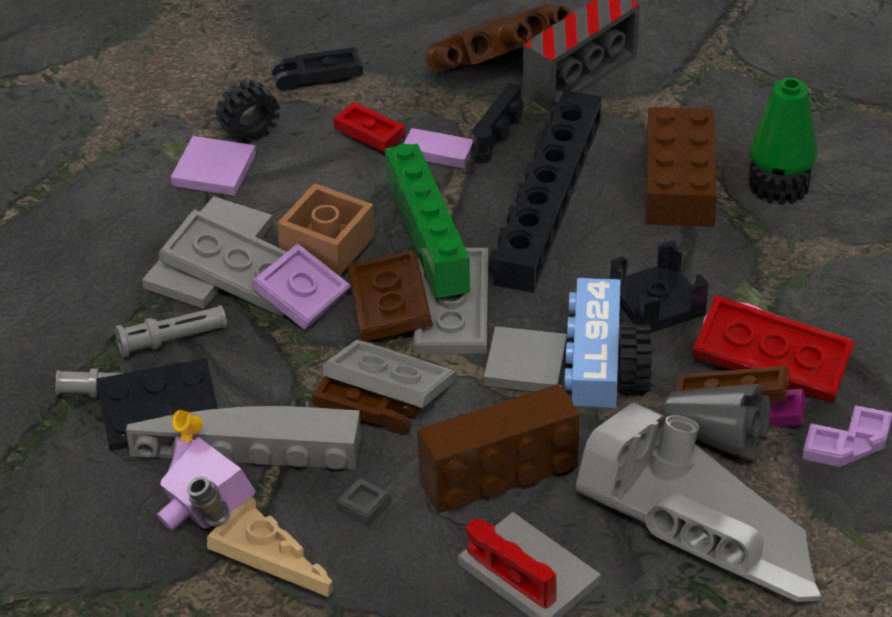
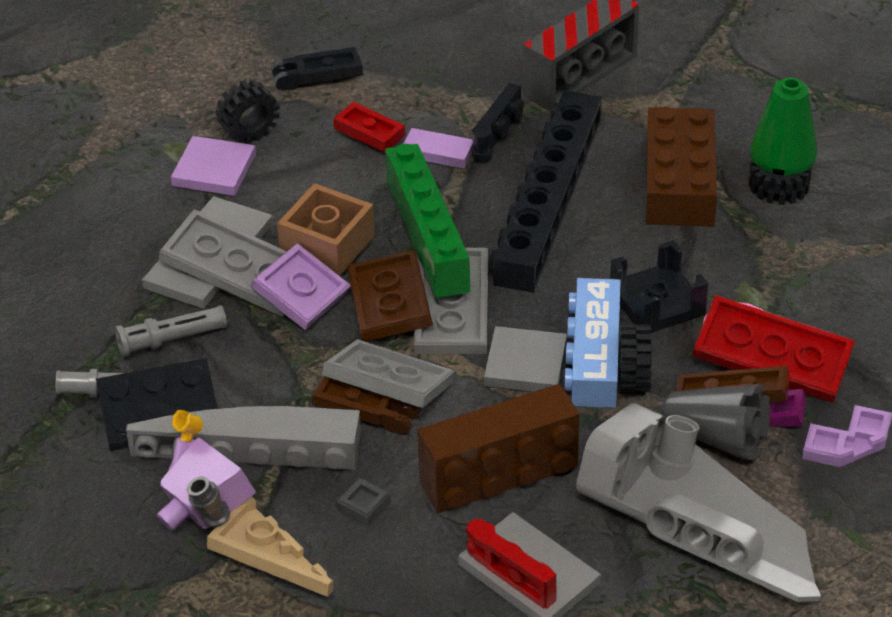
(492, 37): reddish brown piece -> none

